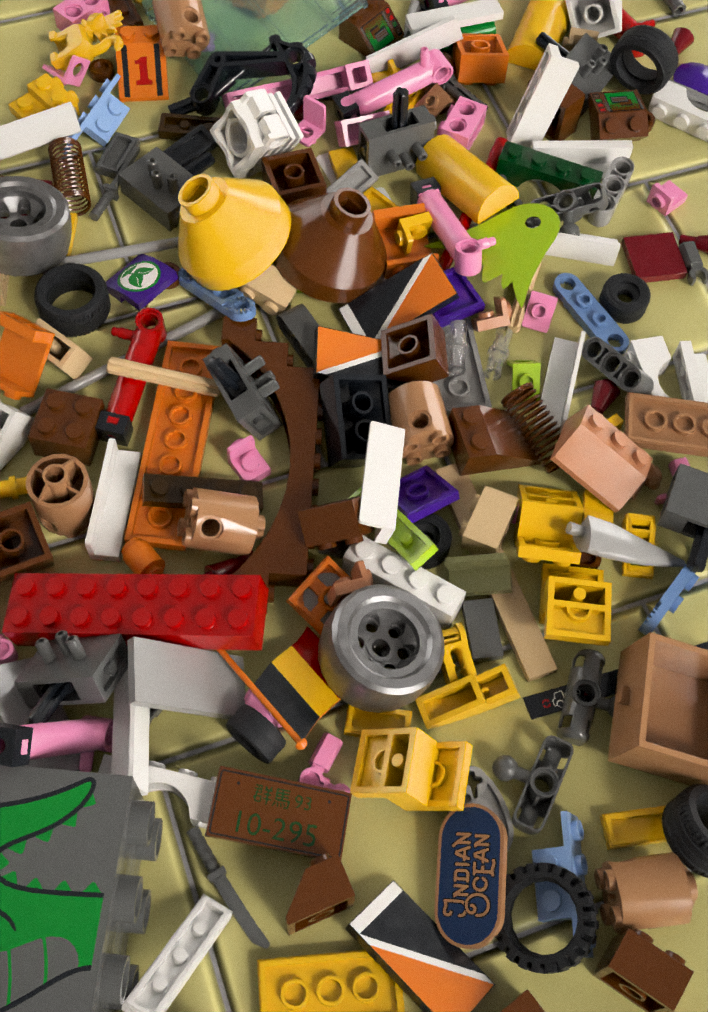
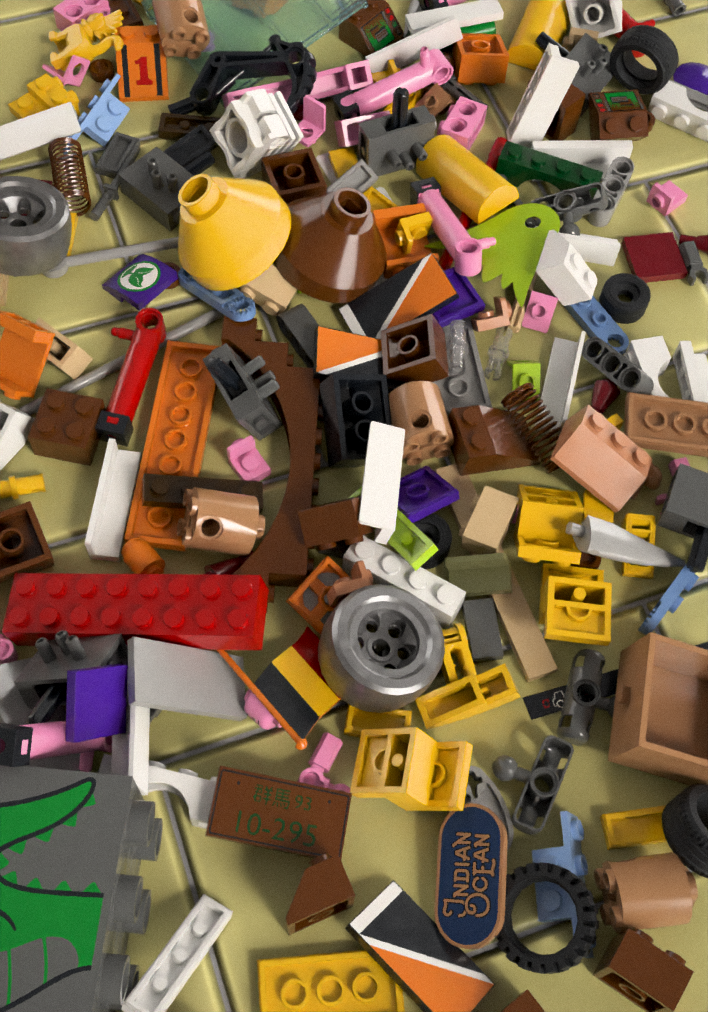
(61, 494): medium nougat cylinder -> none
(66, 279): black tyre -> none
(96, 702): none -> dark purple tile
(162, 376): tan axle -> none
(218, 876): dark grey sword -> none
(256, 733): black tyre -> none
(565, 271): none -> white slope
(682, 39): dark red cone -> none

